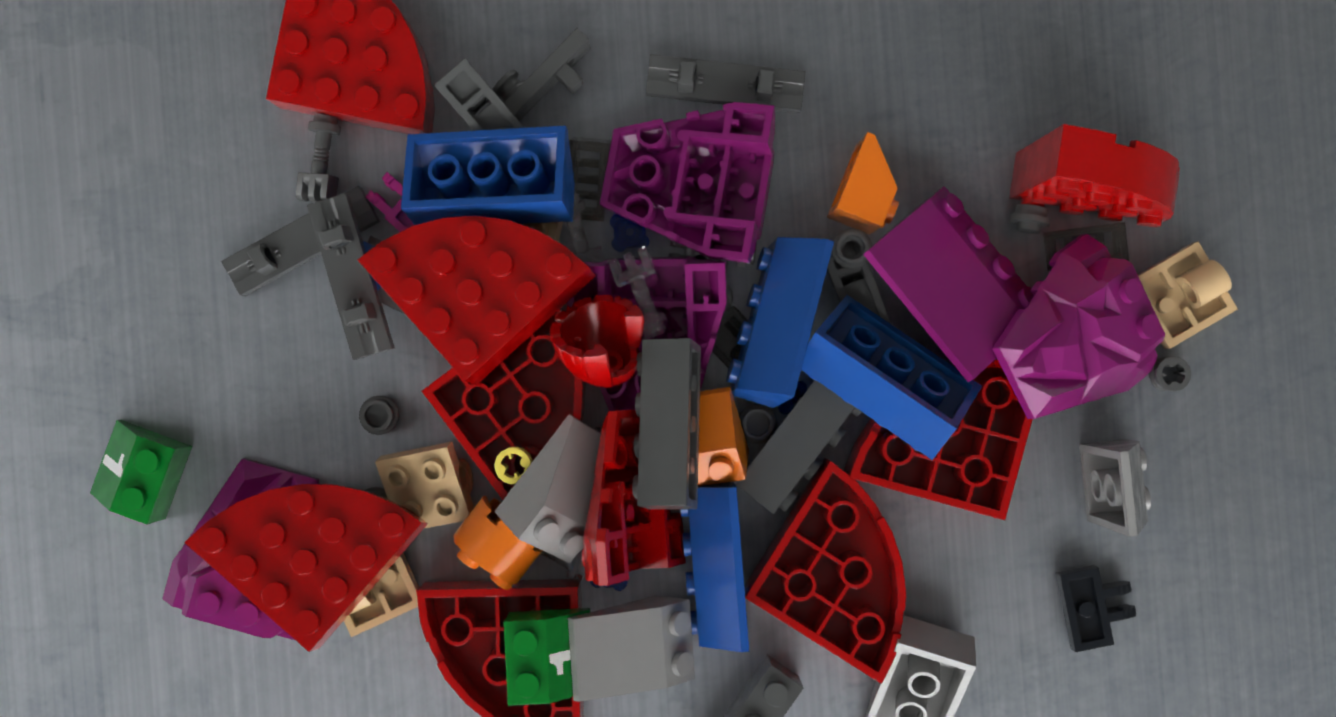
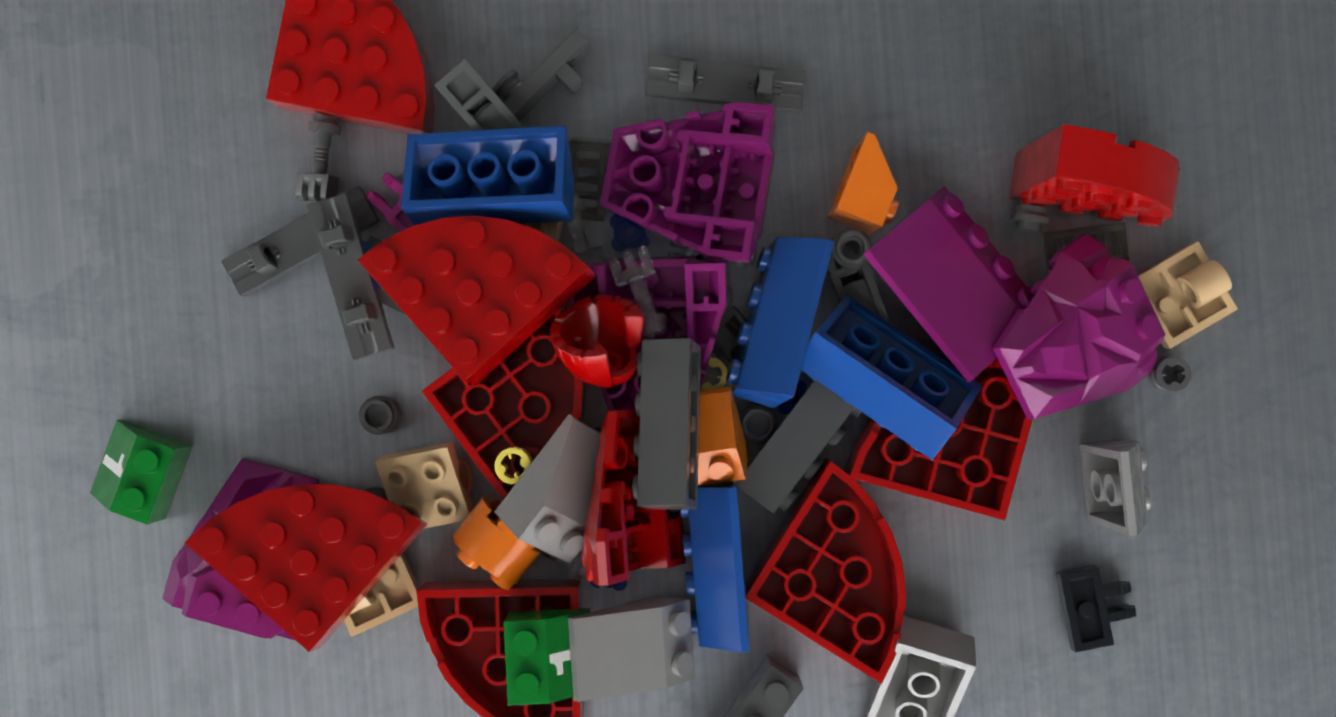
(713, 362): none -> light yellow bush

